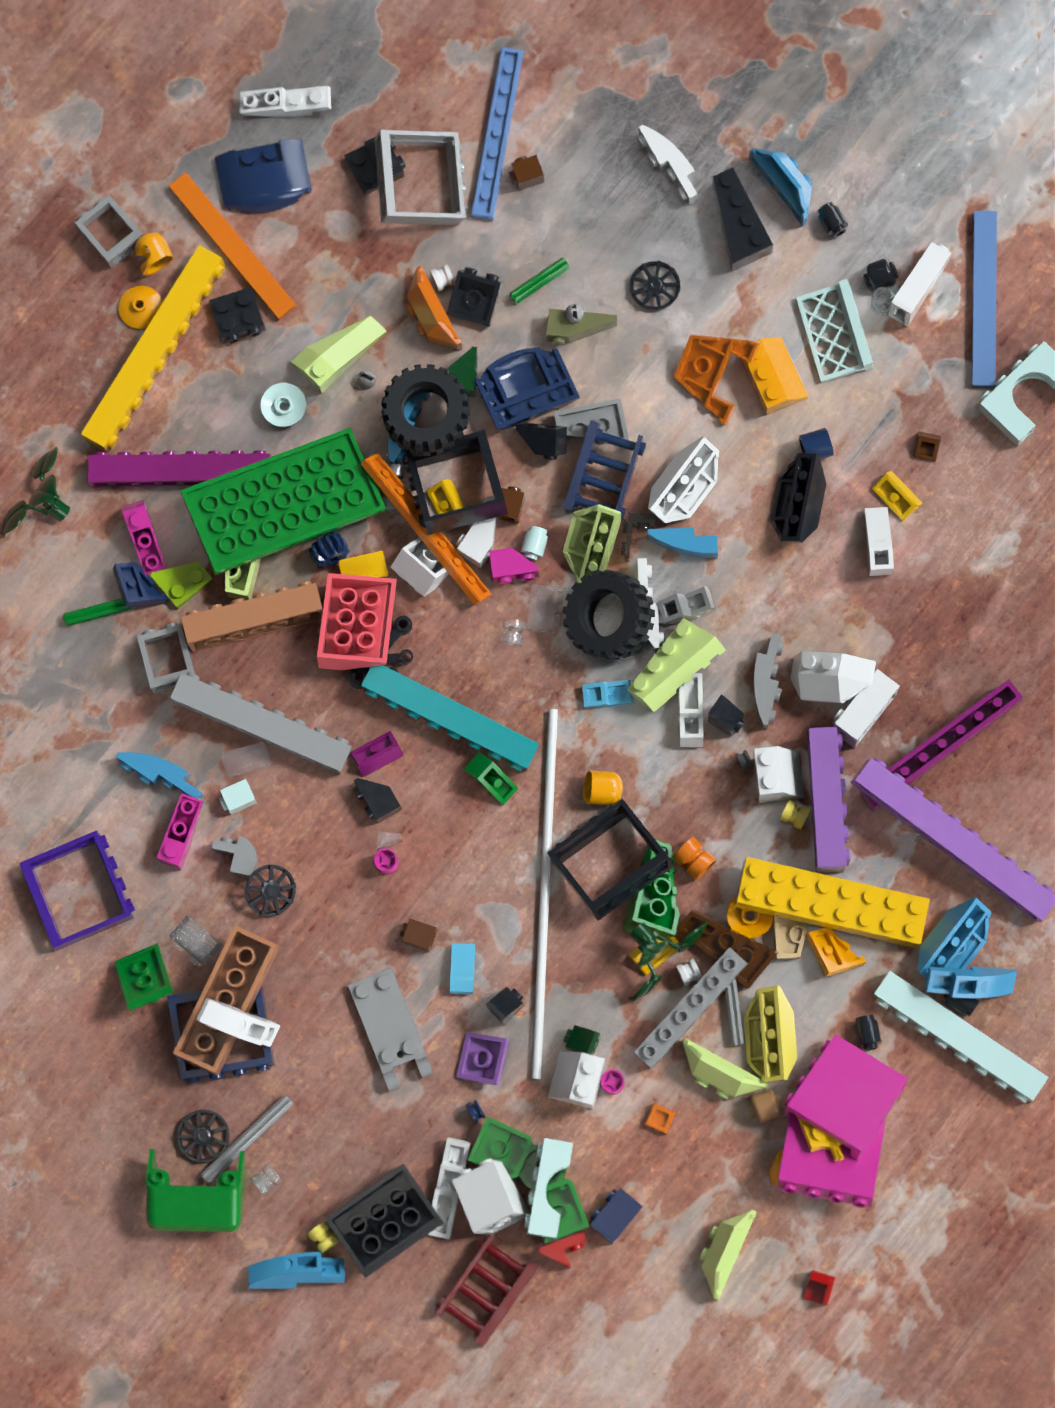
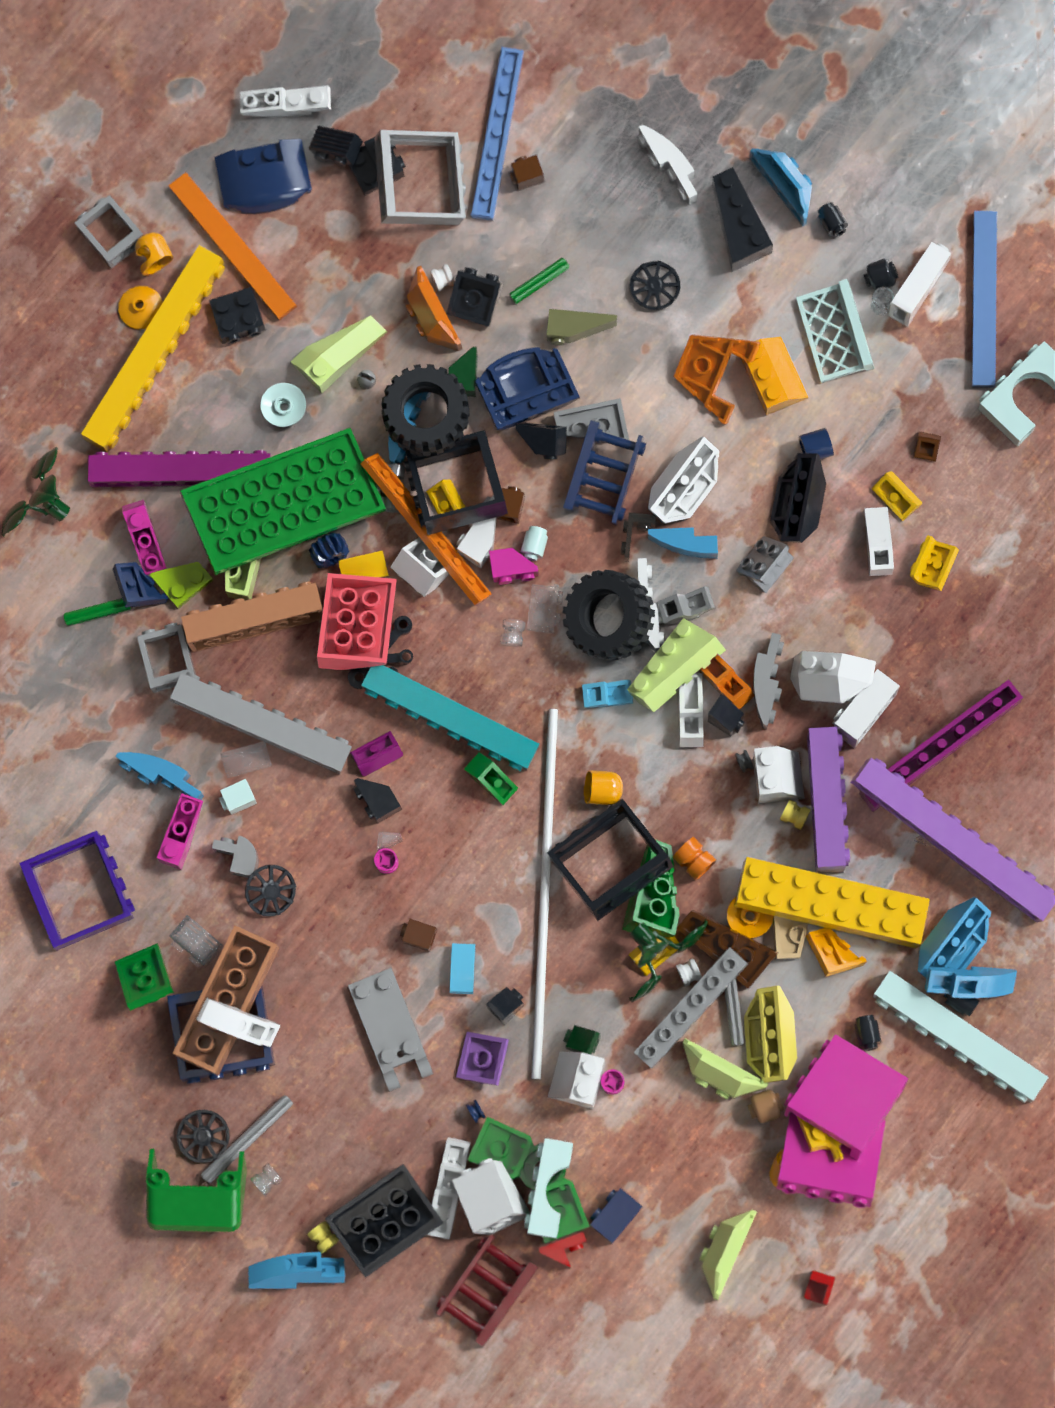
(335, 145): none -> black brick
(569, 313): light grey hinge -> none
(591, 539): yellowish green wedge -> none
(660, 1118): orange tile -> none
(727, 682): none -> orange slope
(765, 563): none -> flat silver bracket
(933, 563): none -> yellow bracket

